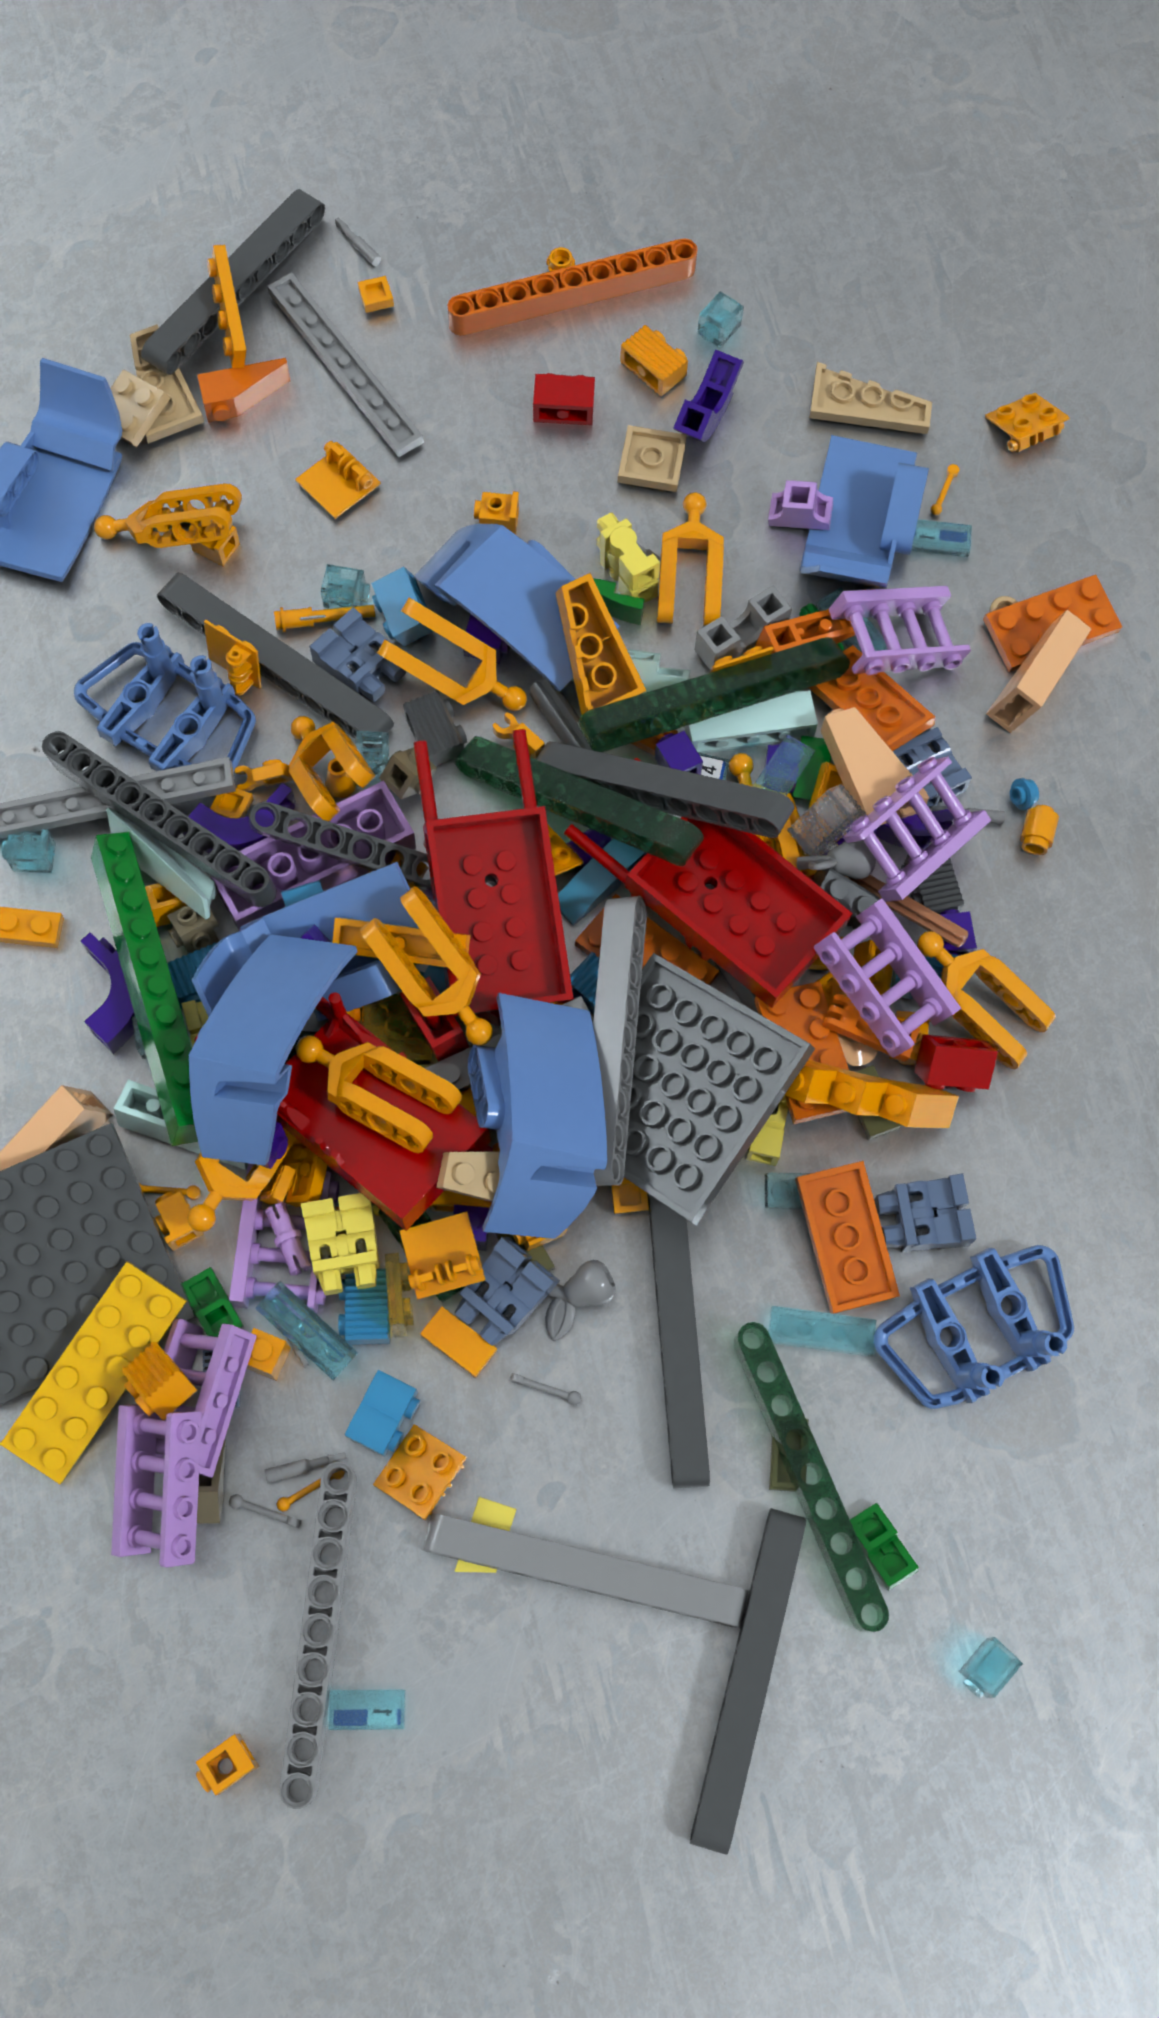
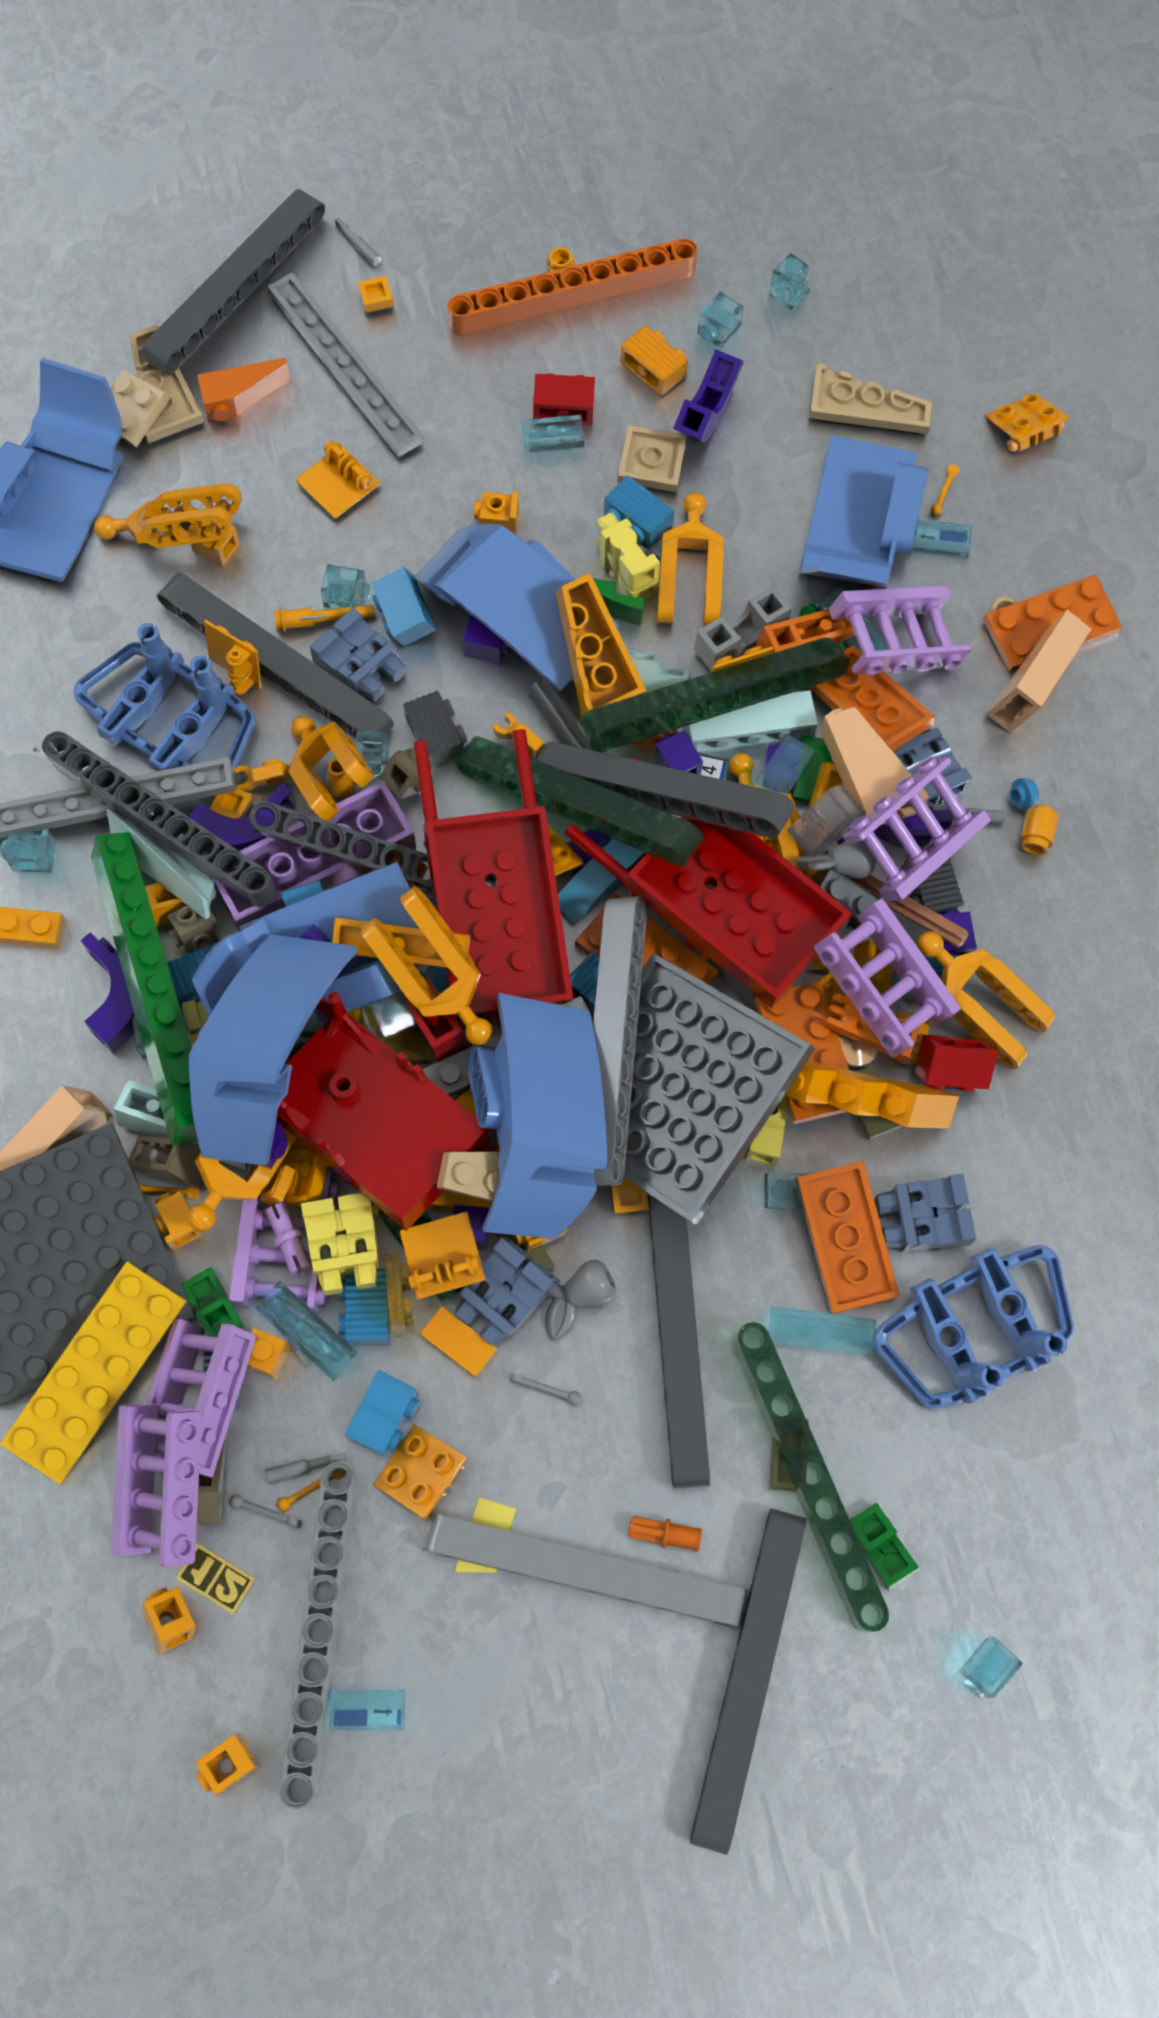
(157, 1382): light orange brick -> none
(159, 1158): none -> dark tan arch
(169, 1604): none -> light orange brick
(216, 1579): none -> clear yellow sticker
(229, 315): light orange plate -> none
(388, 1015): none -> clear light blue brick
(391, 1069): light orange piece -> none
(481, 681): light orange piece -> none
(552, 433): none -> clear light blue plate
(643, 509): none -> dark azure brick
(665, 1533): none -> orange axle
(790, 281): none -> clear light blue brick
(801, 507): lavender brick -> none

